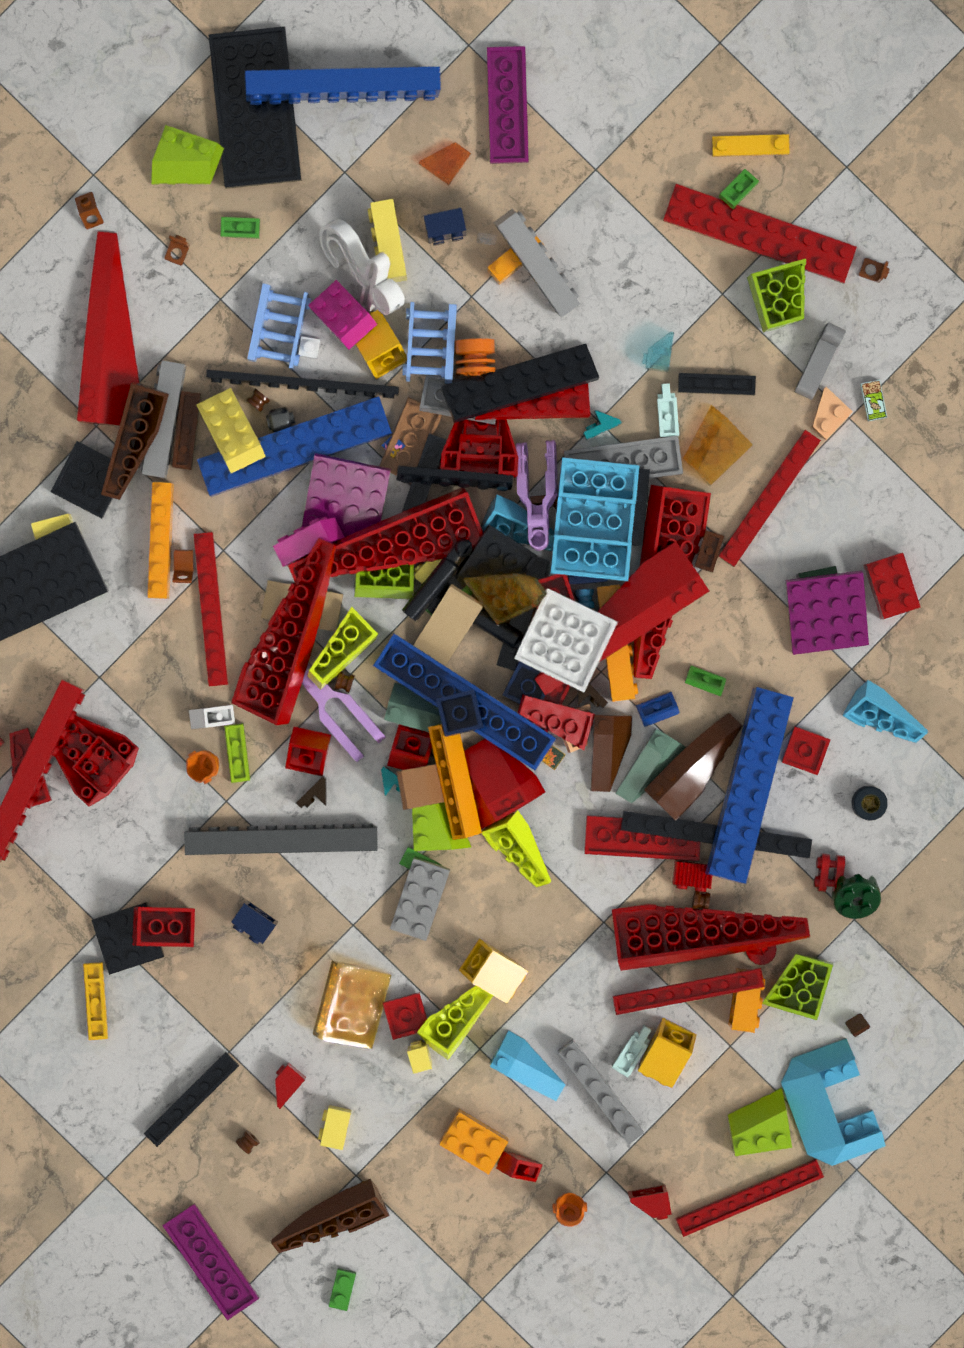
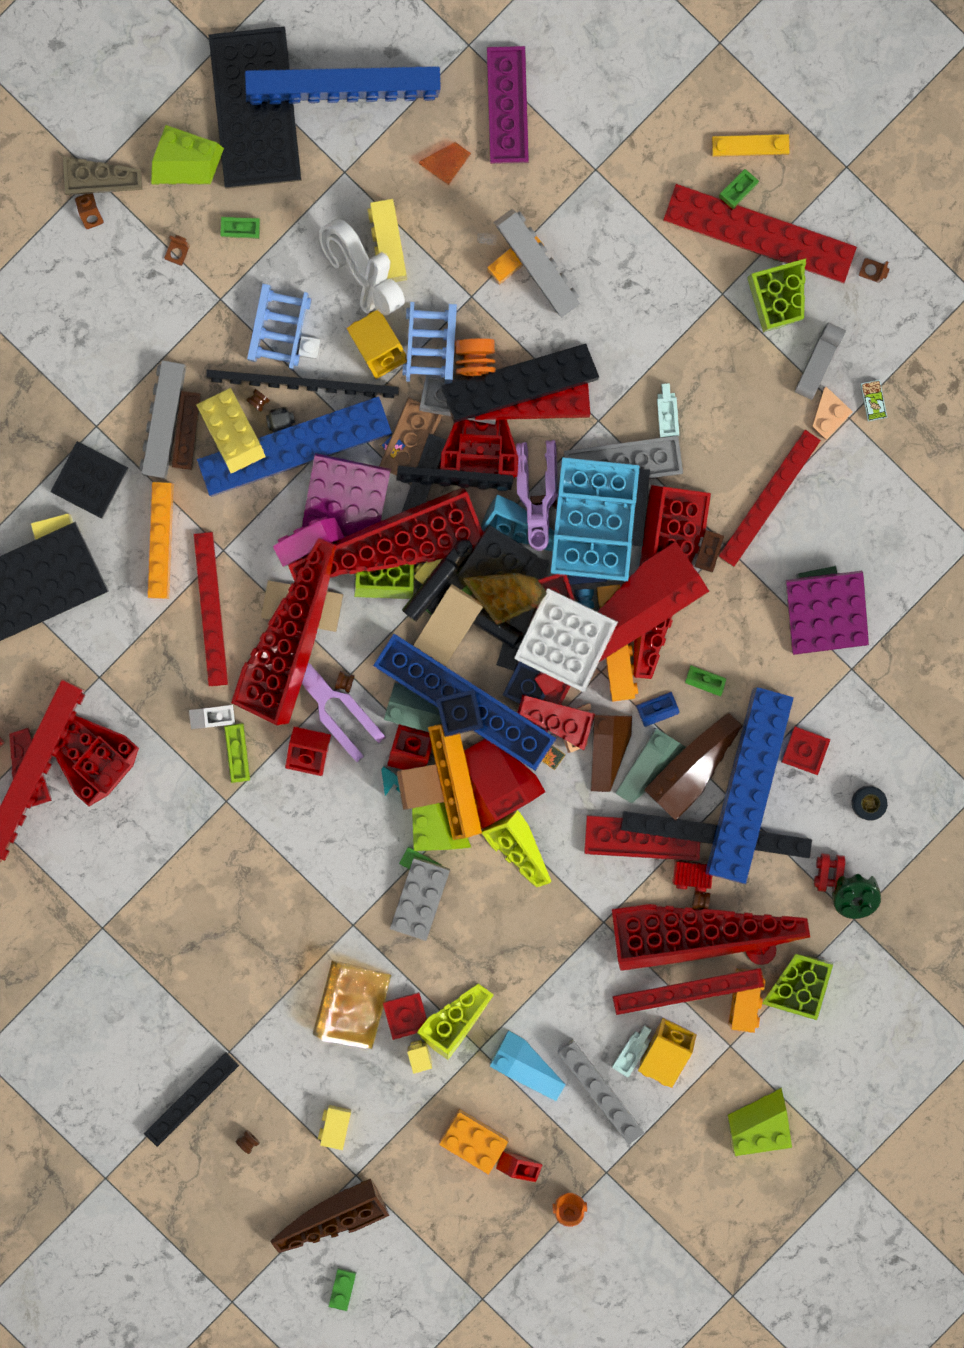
(95, 1001): yellow plate -> none
(98, 177): none -> dark tan wing
(108, 346): red wedge -> none
(116, 940): black plate -> none
(135, 435): reddish brown wedge -> none
(163, 927): red brick -> none
(183, 566): dark orange bracket -> none
(202, 766): orange cap -> none
(211, 1261): magenta plate -> none
(254, 922): dark blue brick -> none
(281, 840): dark grey brick -> none
(287, 1083): red slope -> none
(319, 790): dark brown slope -> none
(342, 314): dark pink brick -> none
(343, 647): neon yellow wedge -> none
(445, 226): dark blue brick -> none
(493, 971): slope -> none
(595, 698): dark brown slope -> none
(606, 423): teal slope -> none
(652, 1201): red slope -> none
(659, 354): clear light blue slope -> none
(715, 446): clear yellow wedge -> none
(716, 384): black plate -> none
(749, 1197): red tile -> none
(812, 1111): medium azure slope -> none
(857, 1025): reddish brown slope -> none
(878, 709): medium azure wedge -> none
(892, 586): red brick -> none

